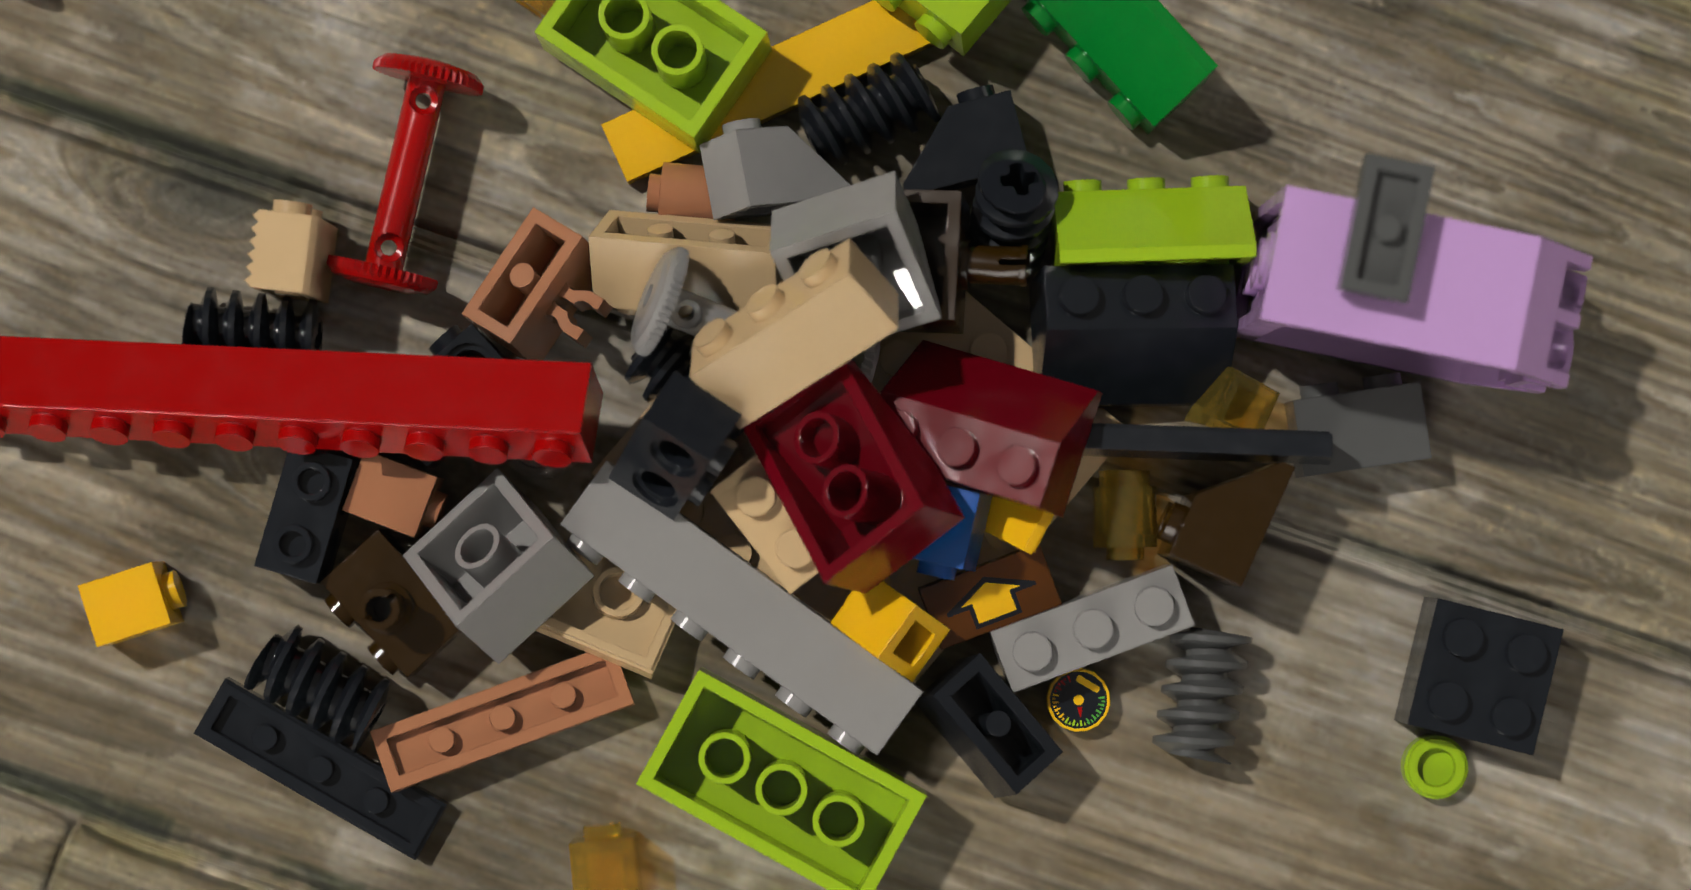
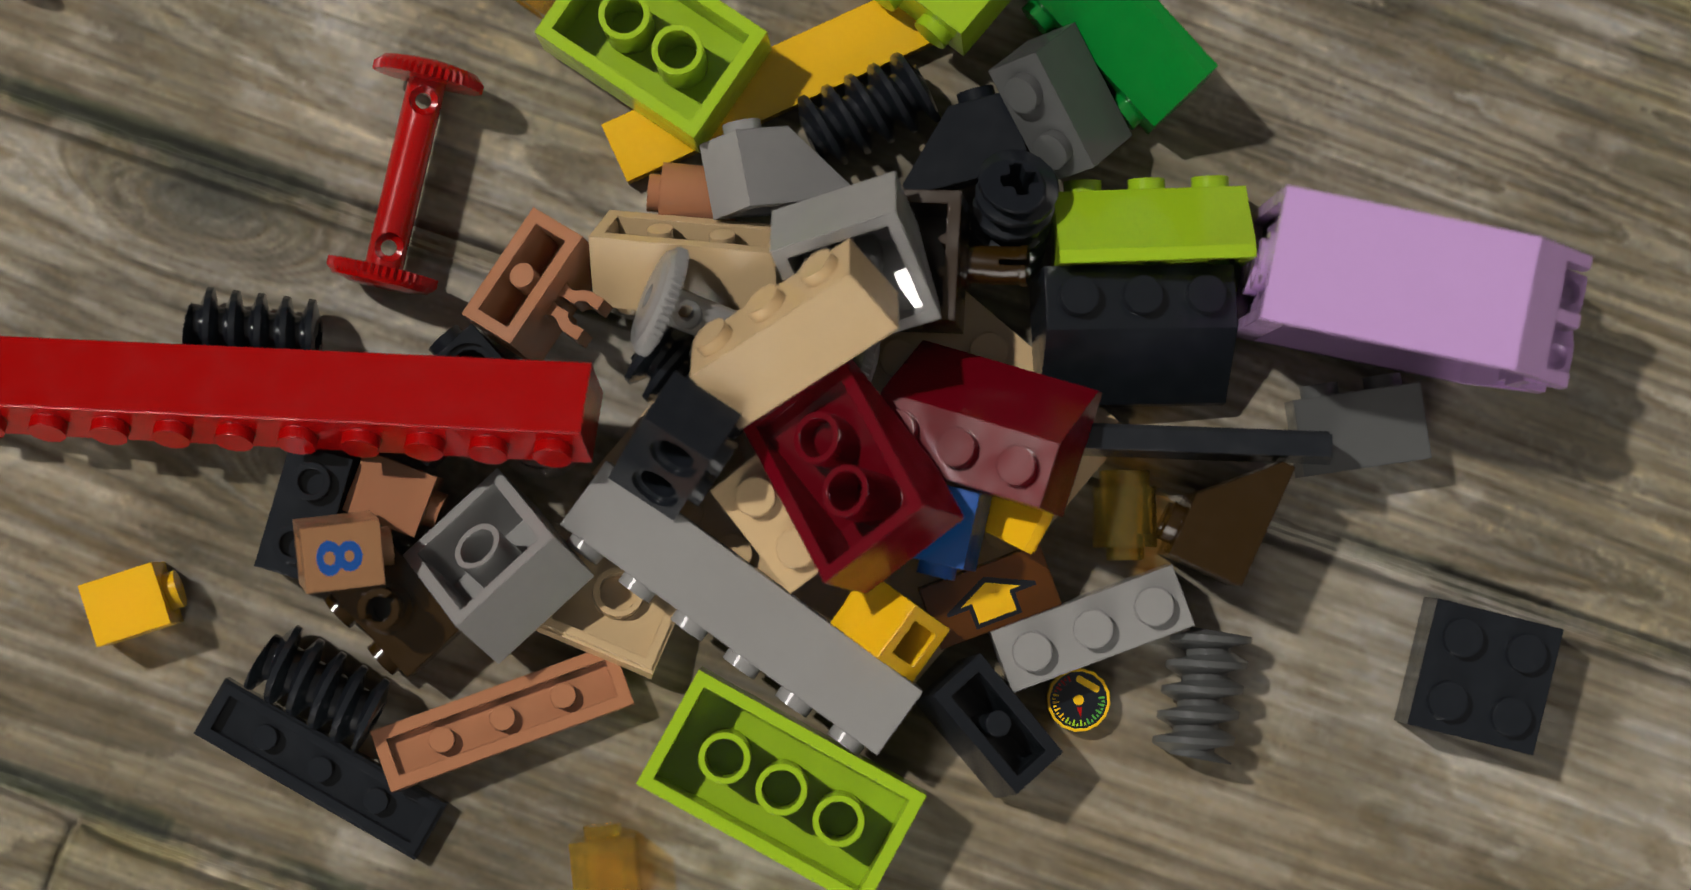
(292, 252): tan brick -> none
(342, 551): none -> medium nougat brick
(1060, 101): none -> dark grey brick
(1233, 402): clear yellow slope -> none
(1385, 228): dark grey plate -> none
(1434, 766): lime tile -> none

